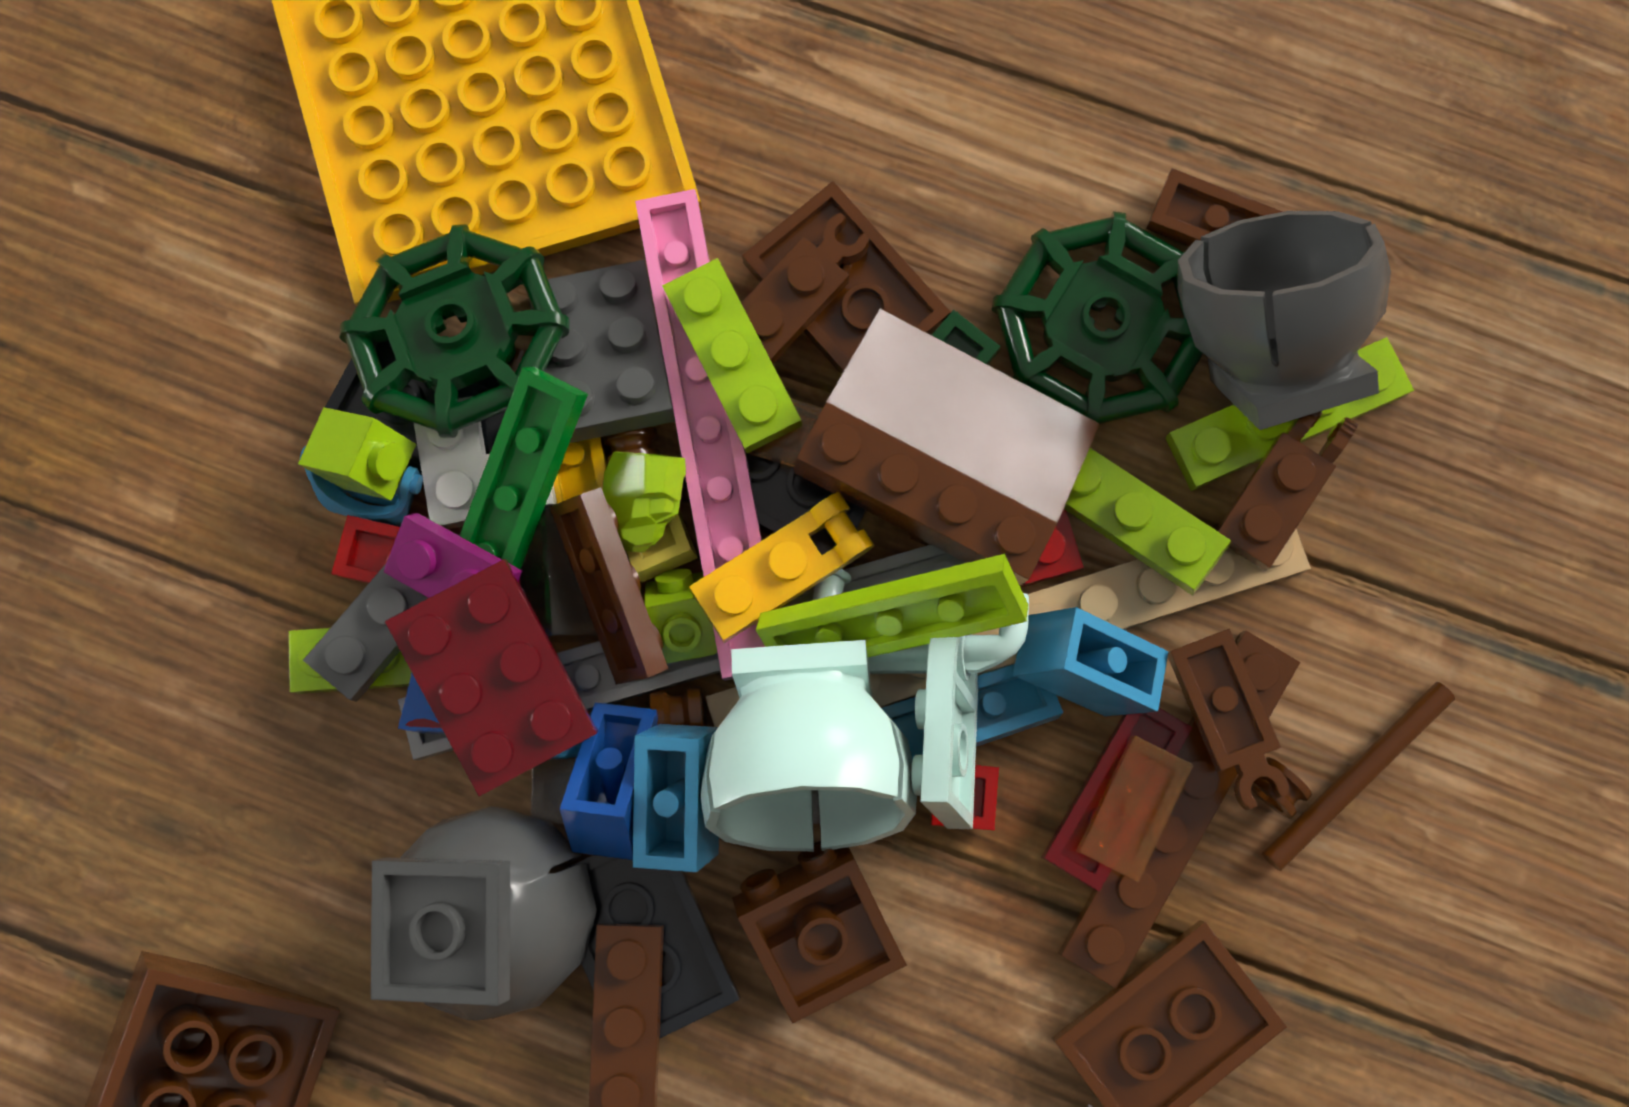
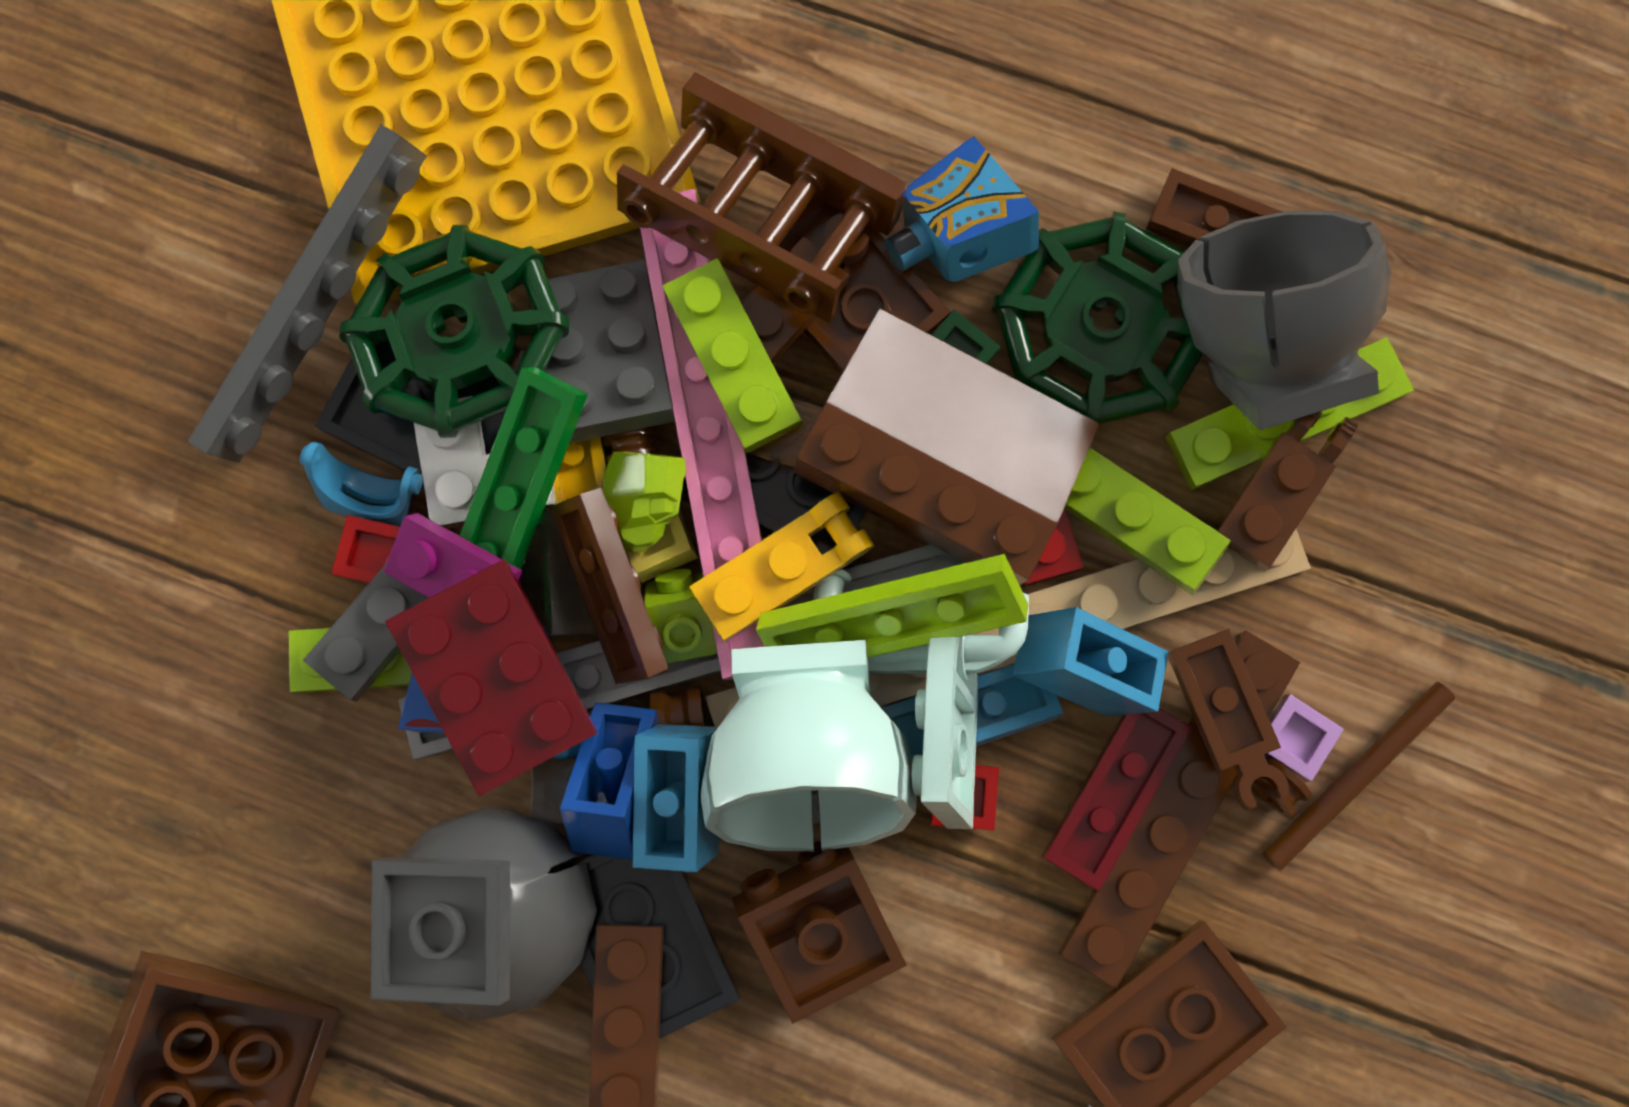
(309, 296): none -> dark grey plate
(357, 453): lime brick -> none
(785, 151): none -> reddish brown fence
(964, 217): none -> torso
(1134, 808): clear orange plate -> none
(1303, 736): none -> lavender plate

